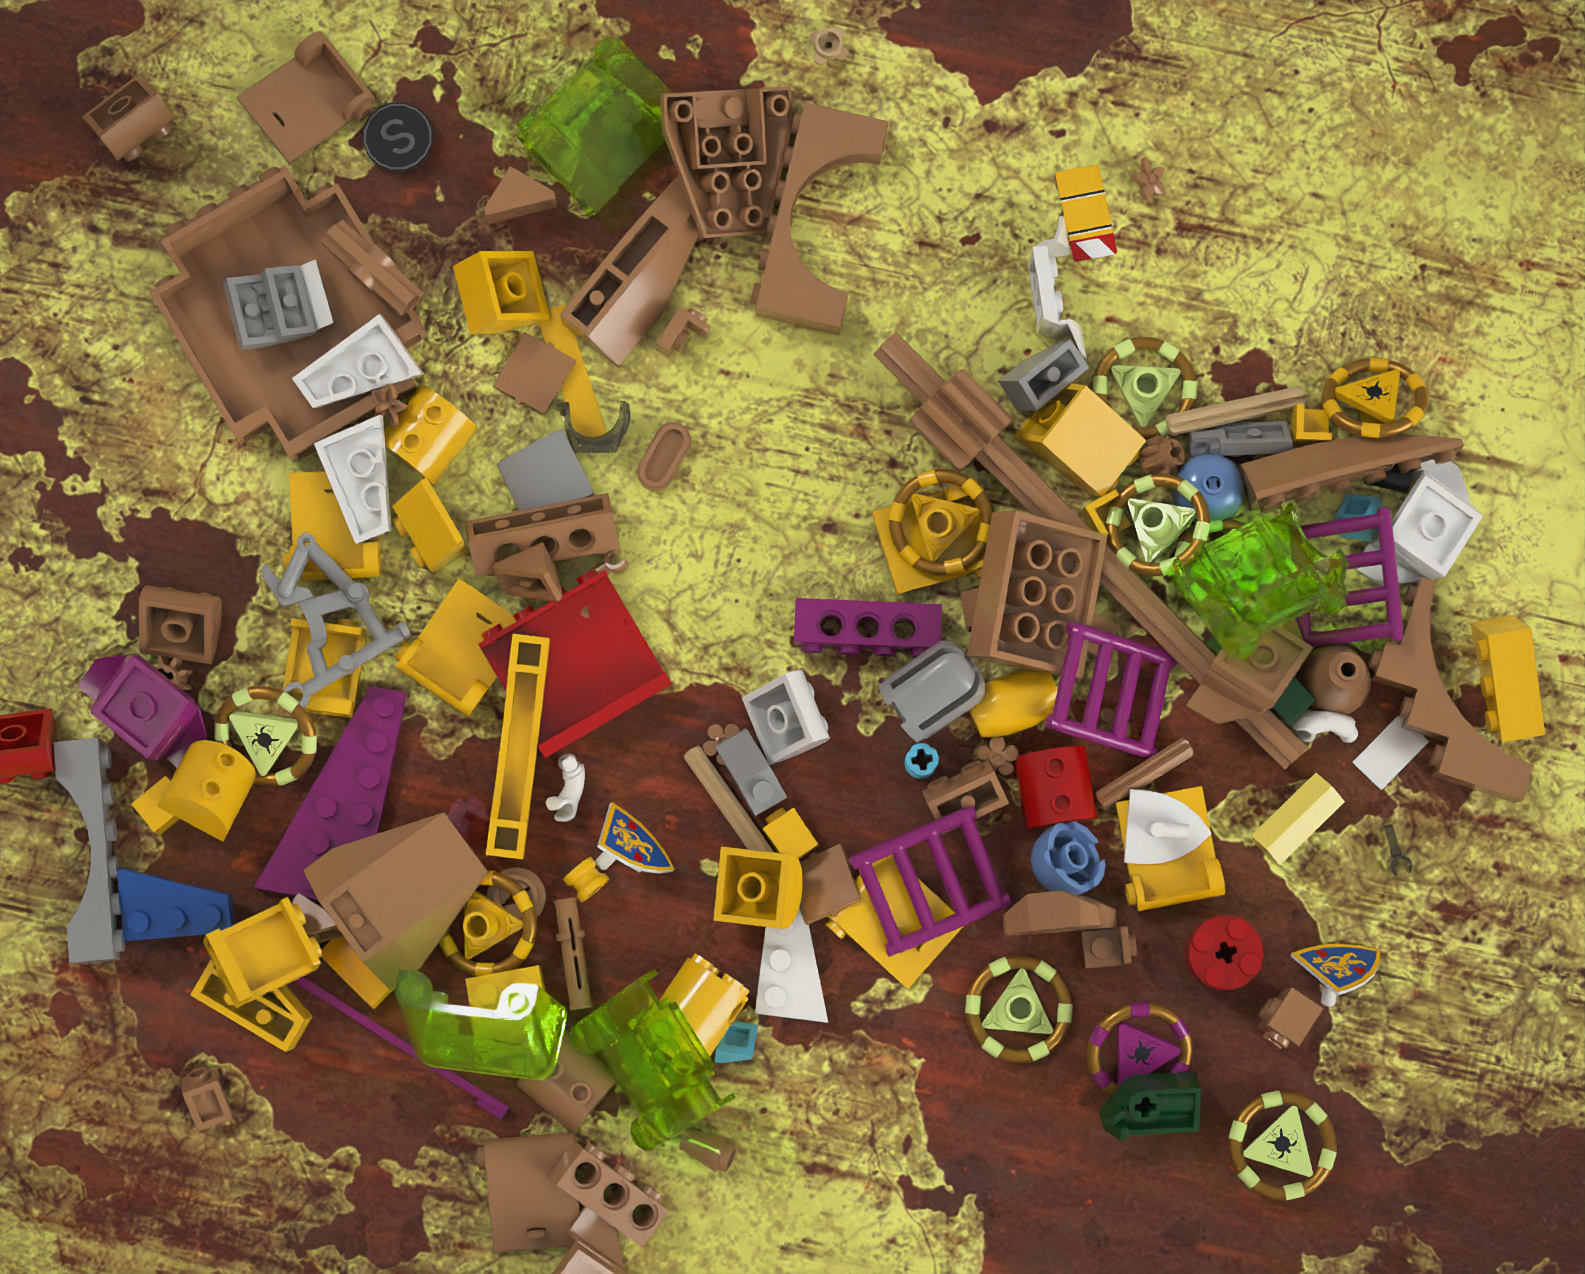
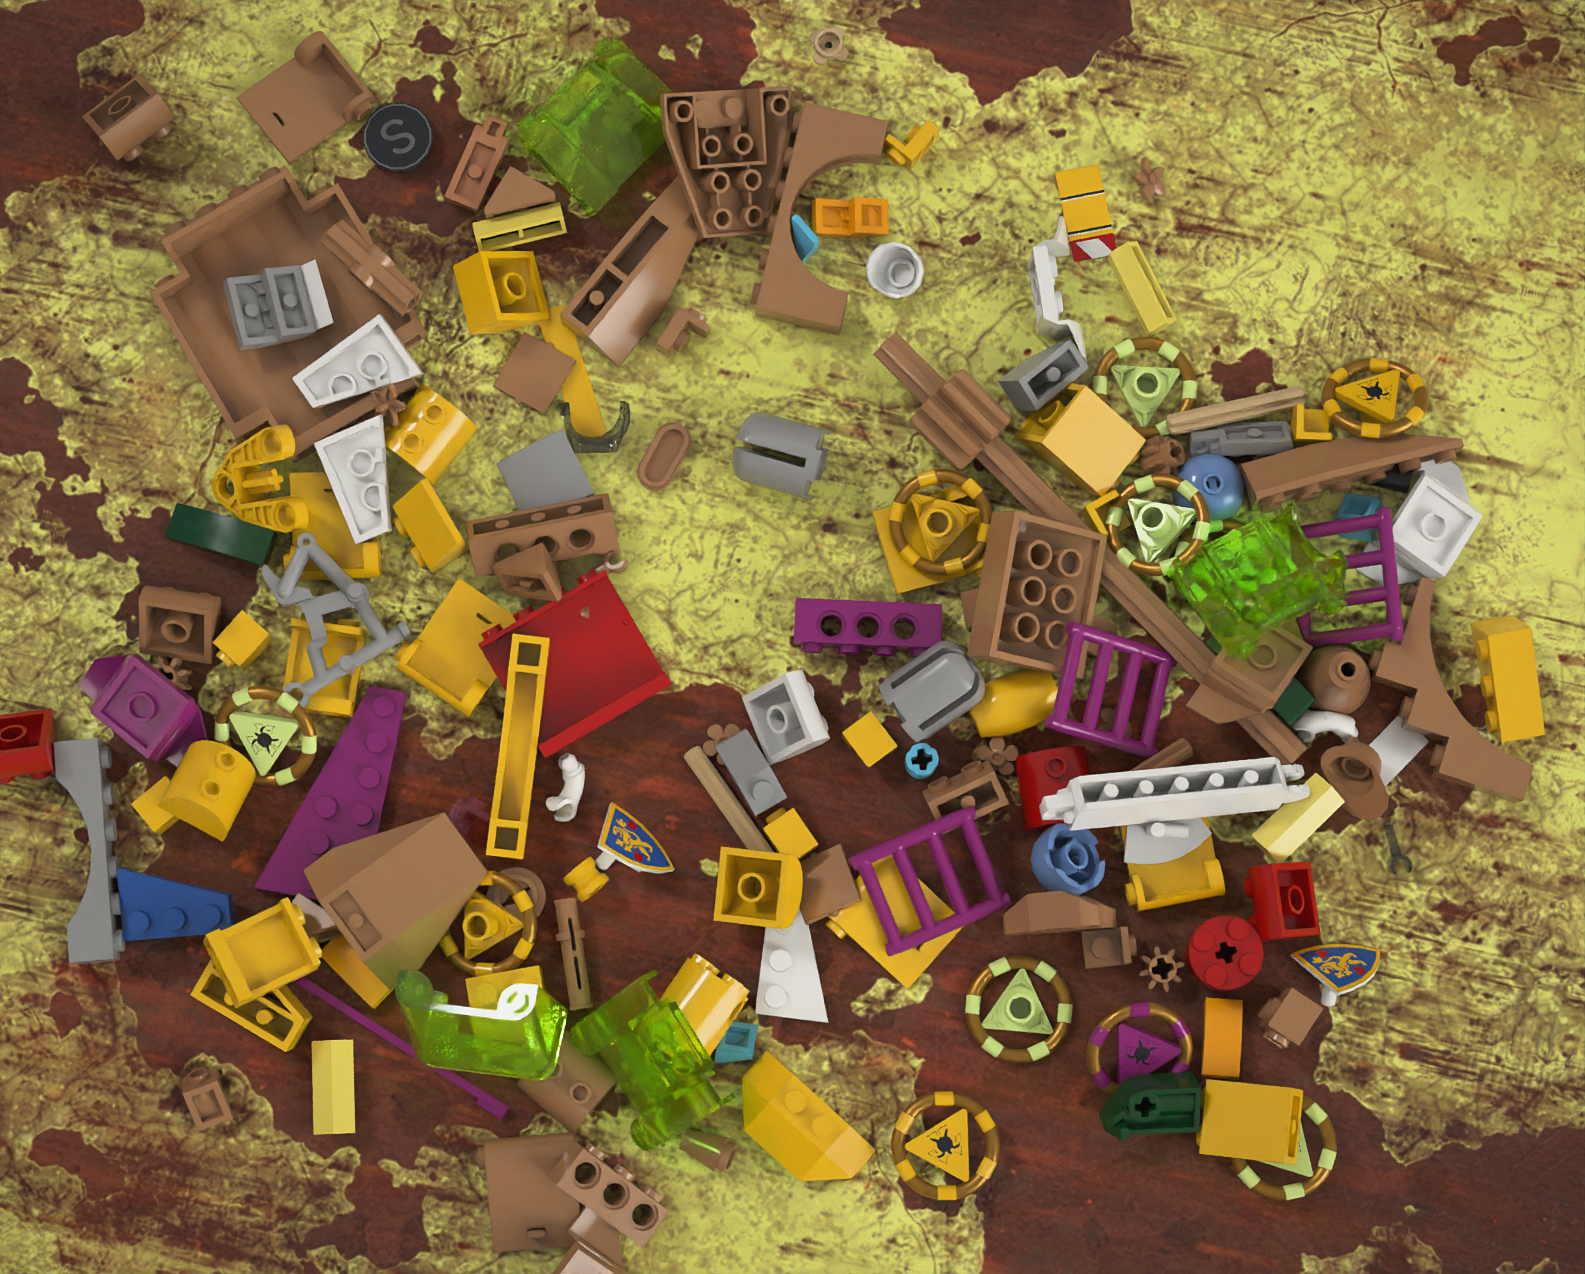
(221, 535): none -> dark green slope
(242, 641): none -> yellow brick
(250, 484): none -> yellow connector
(333, 1087): none -> light yellow piece
(479, 164): none -> nougat hinge
(519, 221): none -> light yellow piece
(786, 437): none -> light grey cylinder
(798, 1125): none -> yellow wedge
(804, 238): none -> medium azure slope
(849, 217): none -> light orange slope
(869, 739): none -> yellow panel
(895, 270): none -> white hair
(917, 142): none -> yellow bracket
(945, 1145): none -> piece
(1141, 288): none -> light yellow piece
(1156, 978): none -> medium nougat gear
(1174, 793): none -> white hinge
(1222, 1038): none -> light orange slope
(1250, 1121): none -> yellow panel
(1282, 901): none -> red brick
(1356, 777): none -> medium nougat piece

